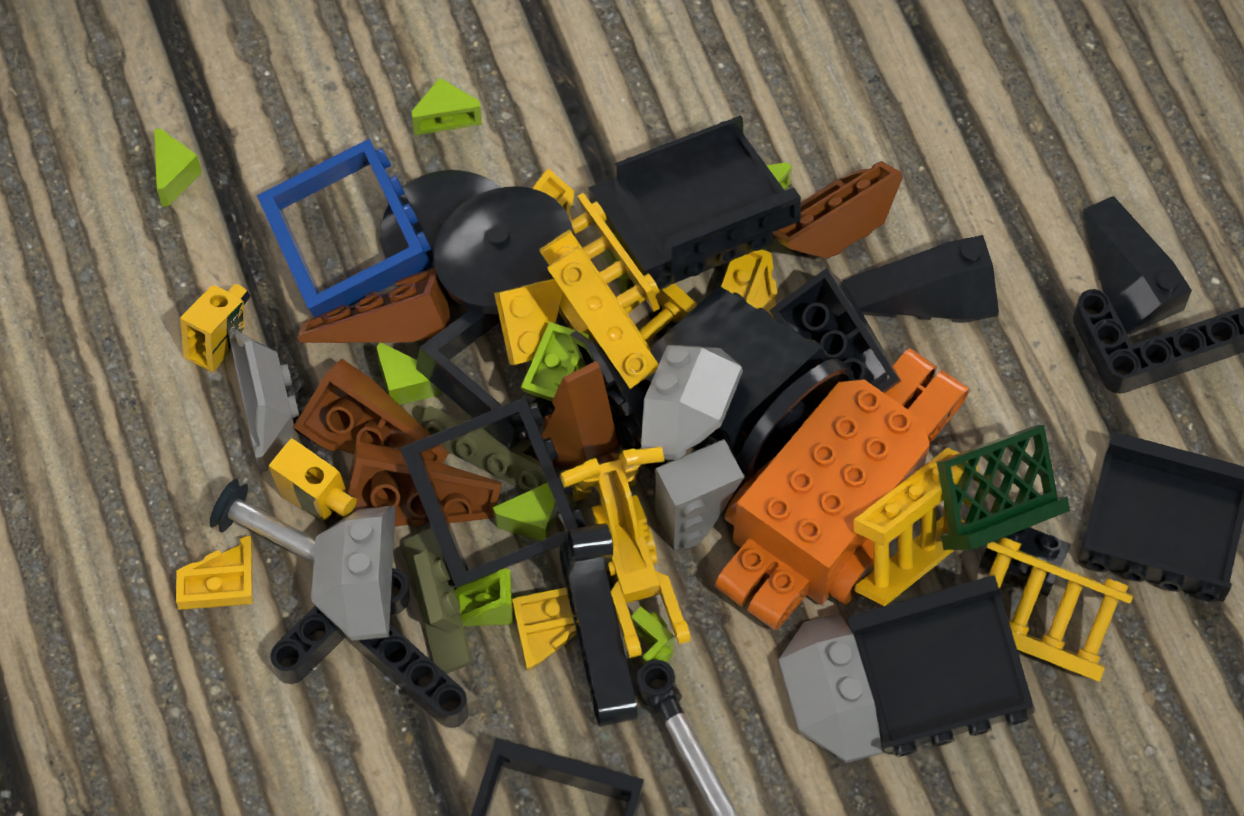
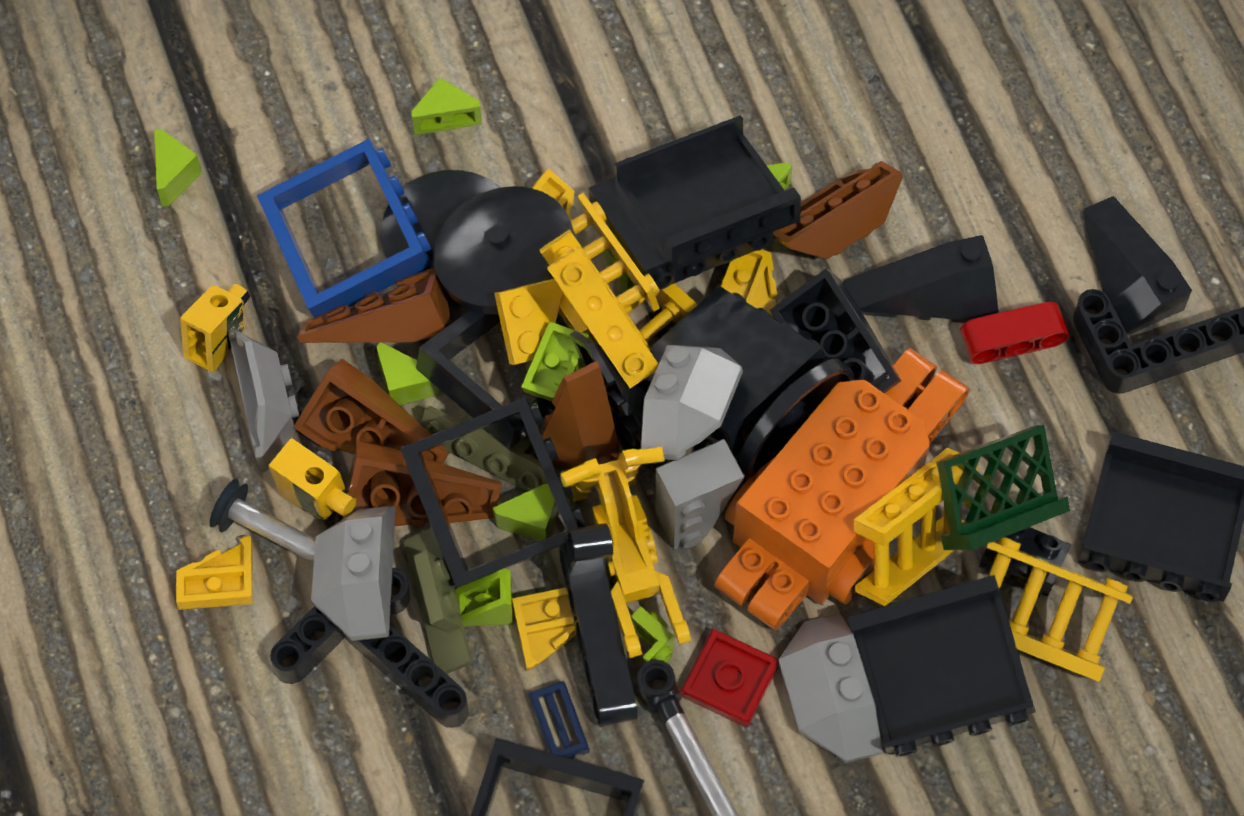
(569, 751): none -> dark blue tile
(730, 678): none -> red tile
(1014, 332): none -> red beam

